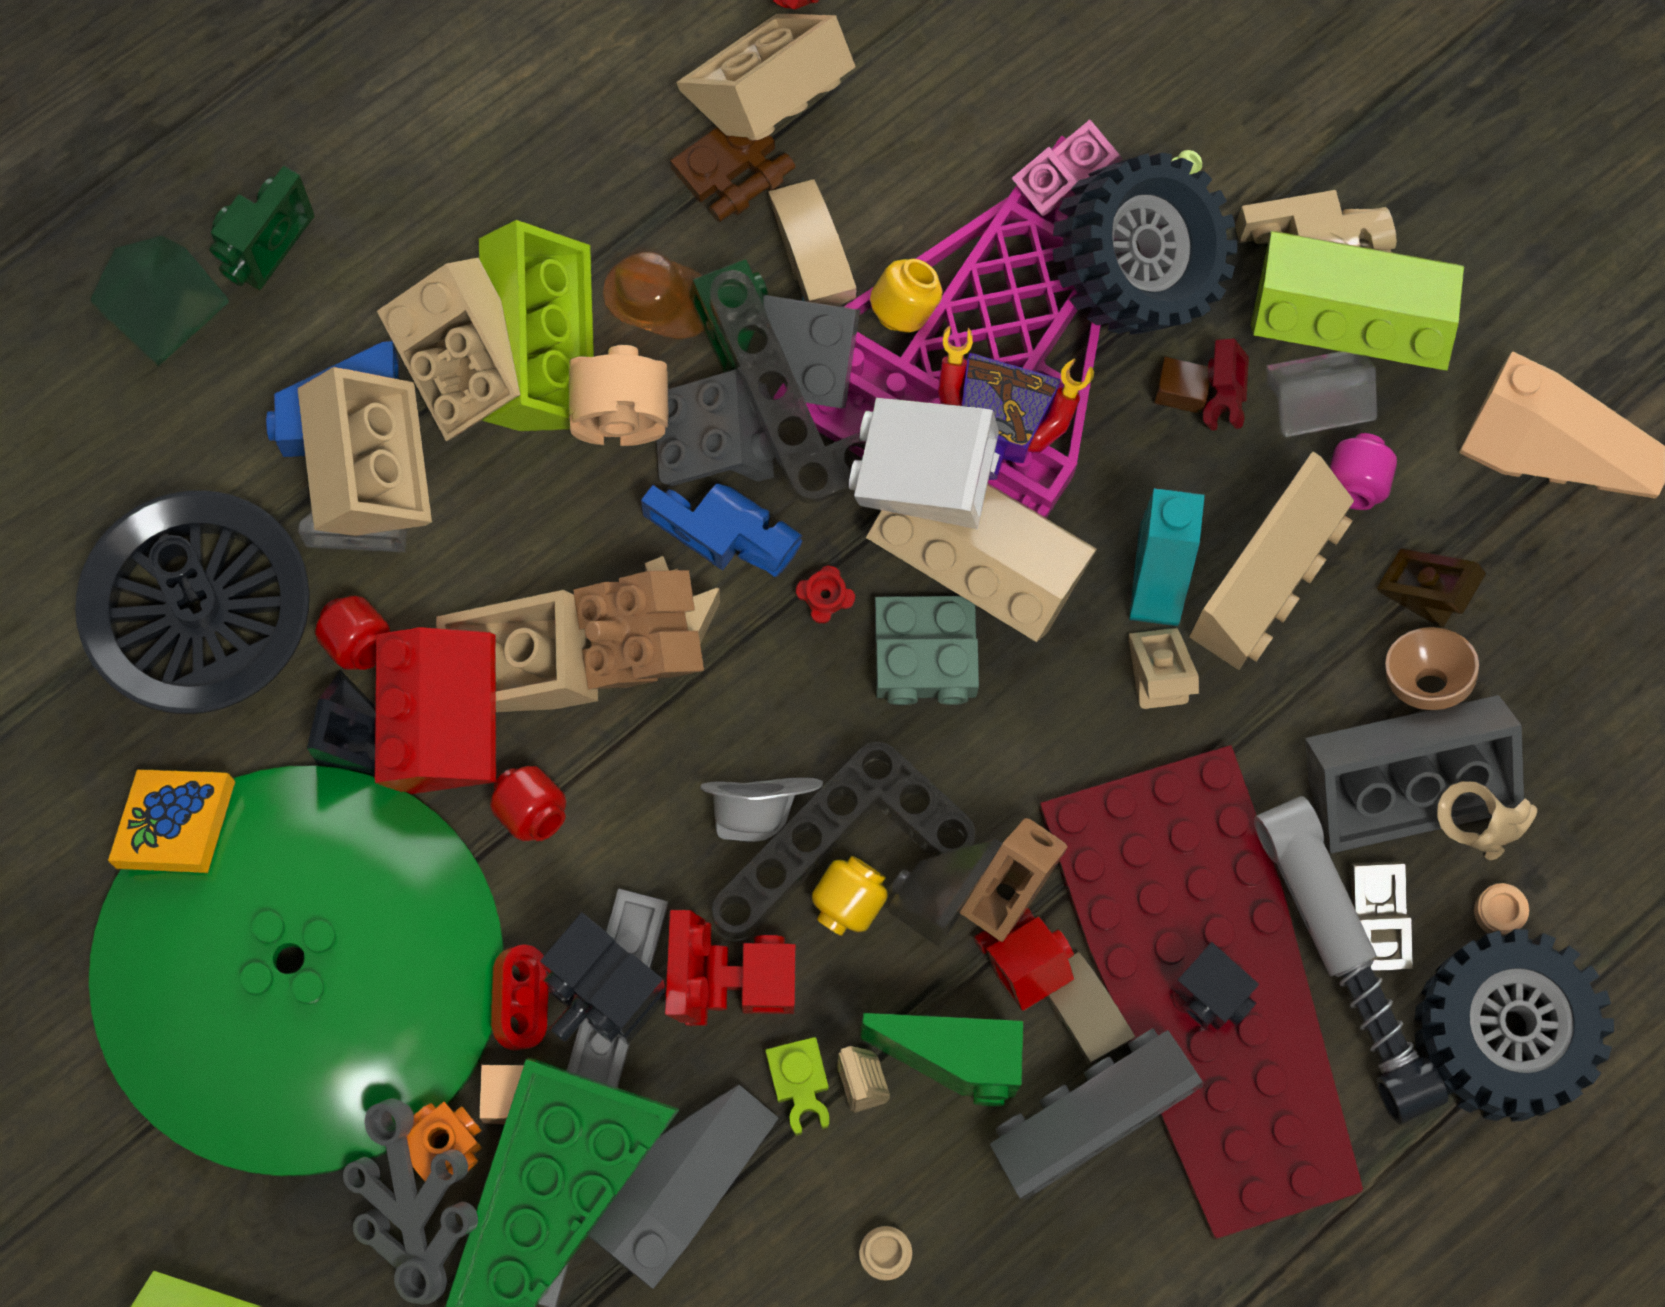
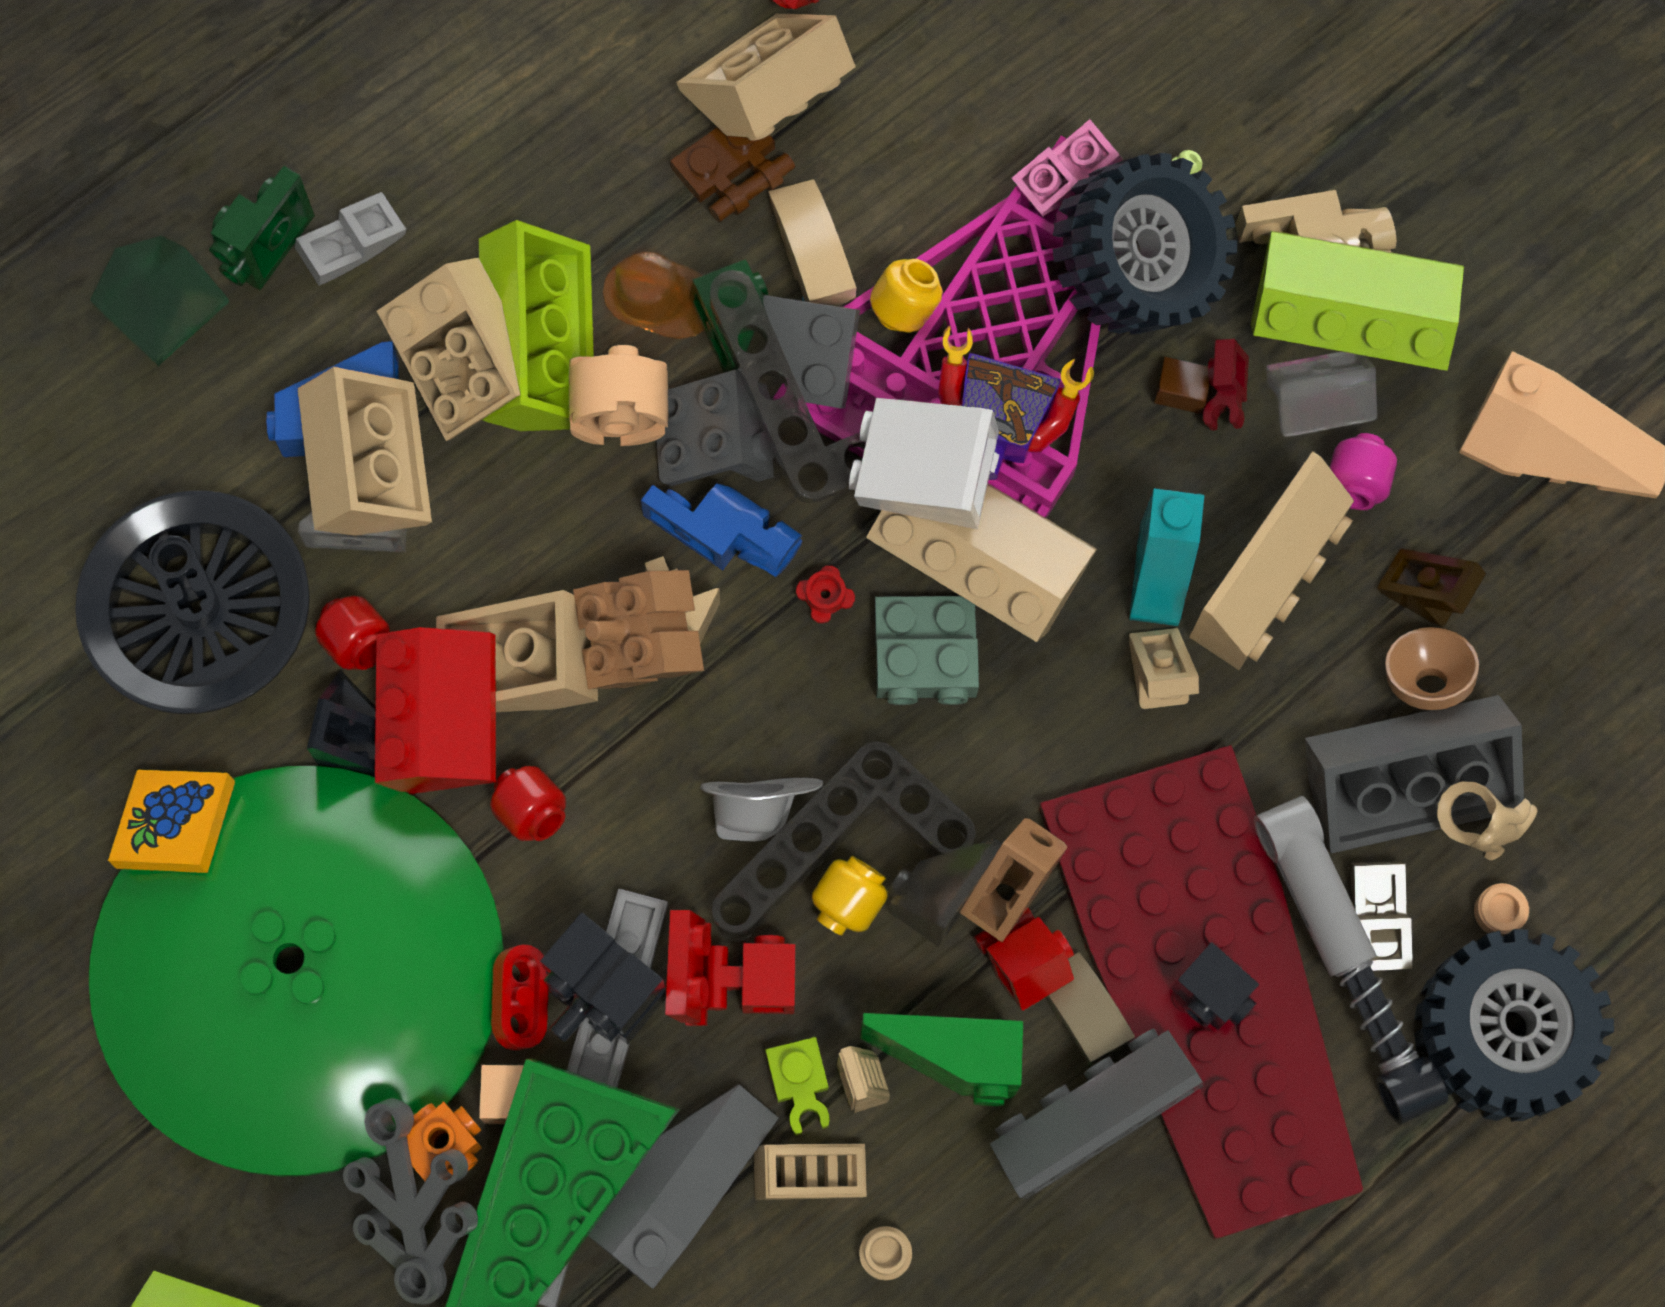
(350, 241): none -> light grey slope
(765, 1171): none -> tan slope

